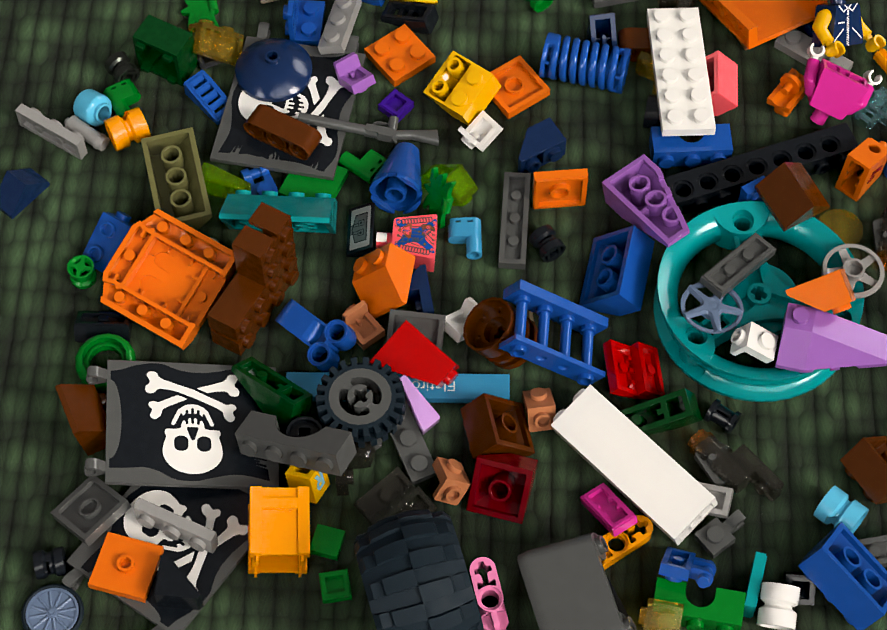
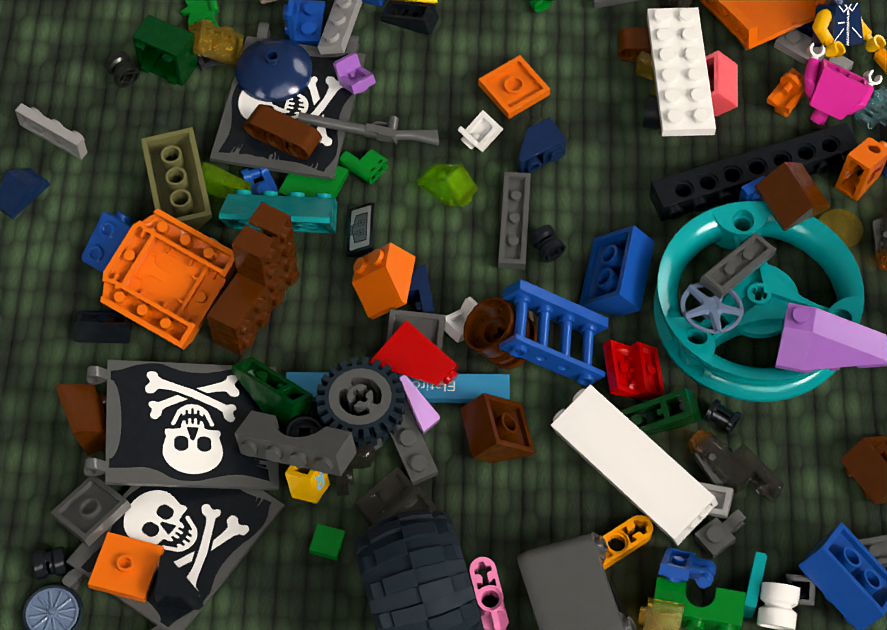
(79, 265): green wheel -> none
(91, 136): light grey piece -> none
(92, 107): medium azure head -> none
(97, 344): green wheel -> none
(122, 96): green piece -> none
(127, 128): light orange wheel -> none
(175, 526): light grey plate -> none
(199, 85): blue slope -> none
(278, 530): light orange container -> none
(317, 335): blue piece -> none
(335, 586): green tile -> none
(364, 324): nougat bracket -> none
(396, 105): dark purple tile -> none
(398, 180): blue cone -> none
(399, 55): orange plate -> none
(414, 235): torso -> none
(439, 197): green piece -> none
(452, 481): nougat bracket -> none
(462, 88): yellow slope -> none
(467, 233): dark azure piece -> none
(502, 486): dark red slope -> none
(539, 409): nougat bracket -> none
(559, 188): orange plate -> none
(585, 73): blue piece -> none
(602, 30): dark blue slope -> none
(608, 509): dark pink plate -> none
(646, 201): medium lavender wedge -> none
(674, 151): blue arch -> none
(754, 341): white bracket -> none
(825, 292): orange slope -> none
(837, 508): medium azure wheel -> none
(856, 268): light grey wheel -> none

